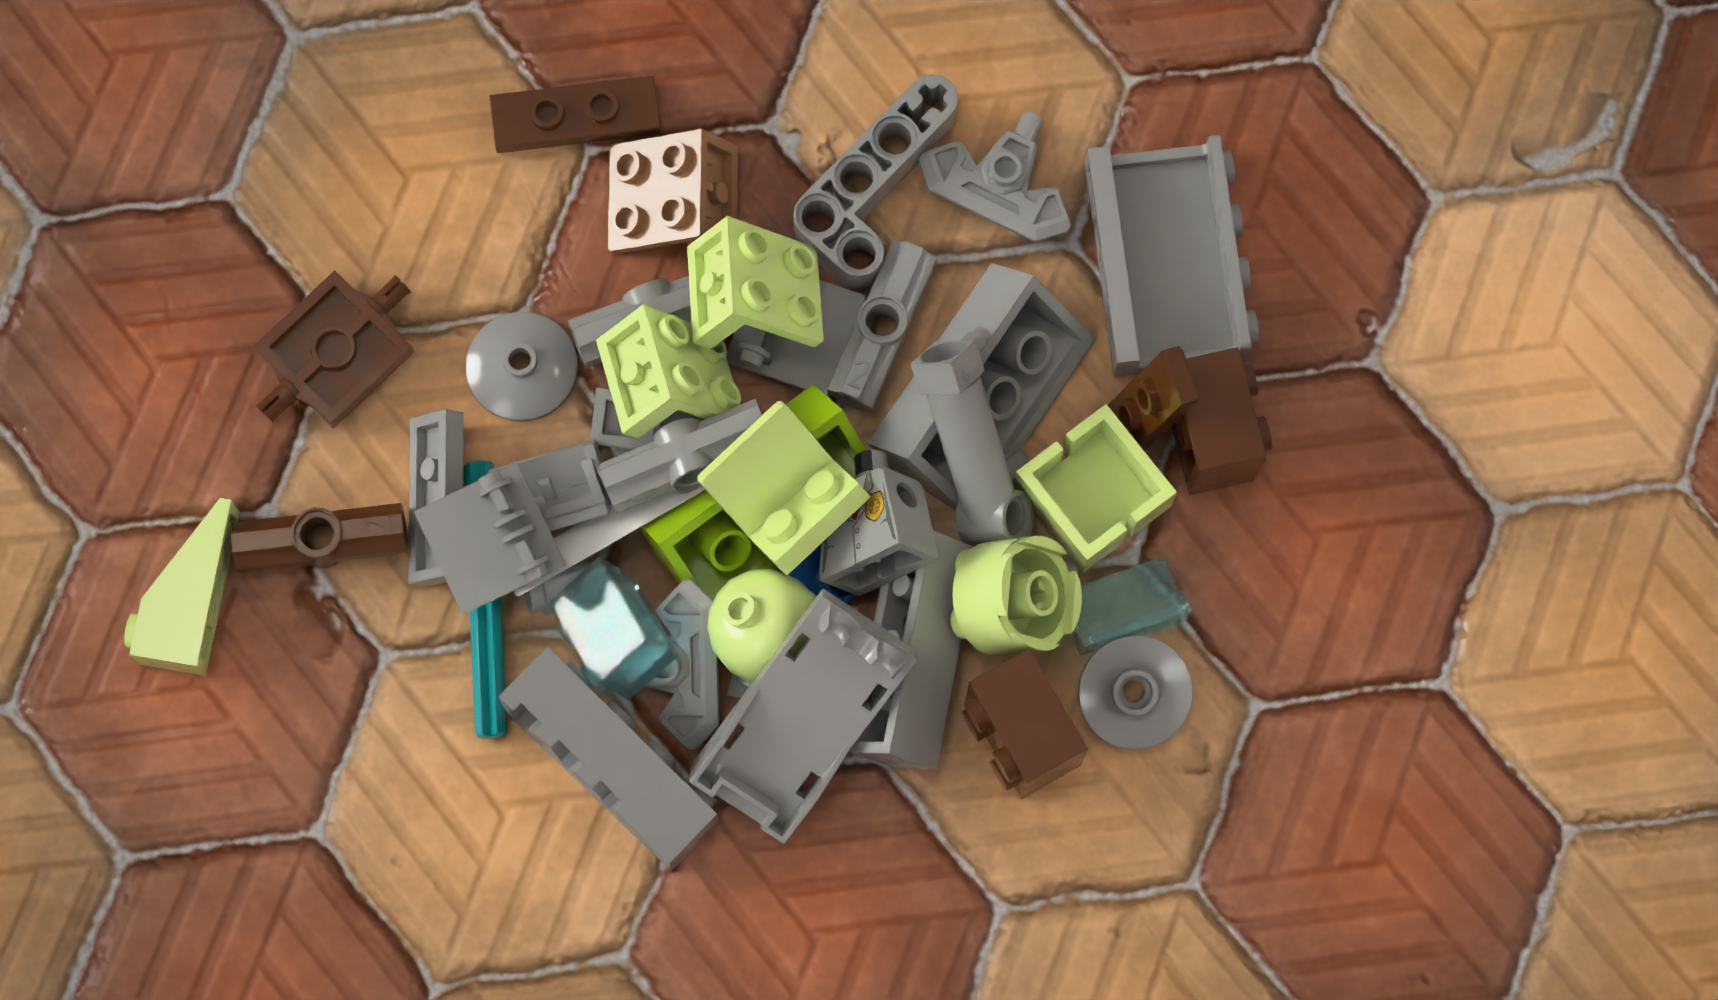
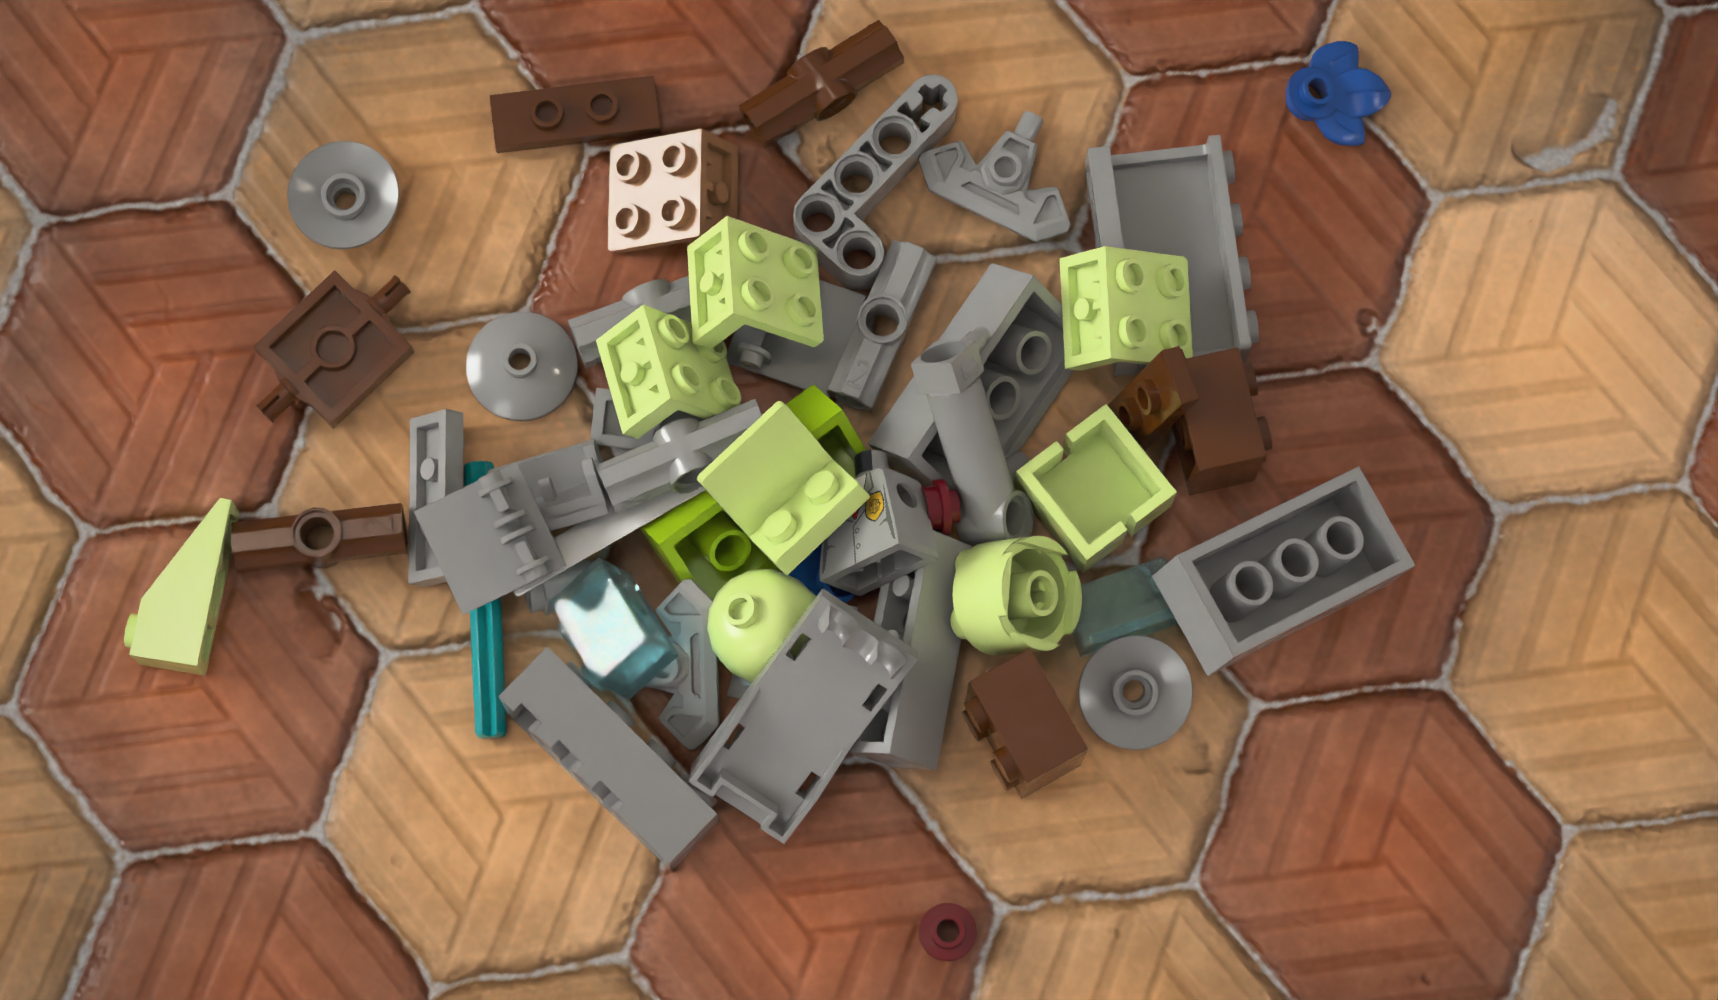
(339, 170): none -> light grey dish
(821, 83): none -> reddish brown piece
(942, 506): none -> dark red plate
(947, 950): none -> dark red plate
(1123, 306): none -> yellowish green bracket
(1282, 570): none -> light grey brick
(1344, 93): none -> blue plate

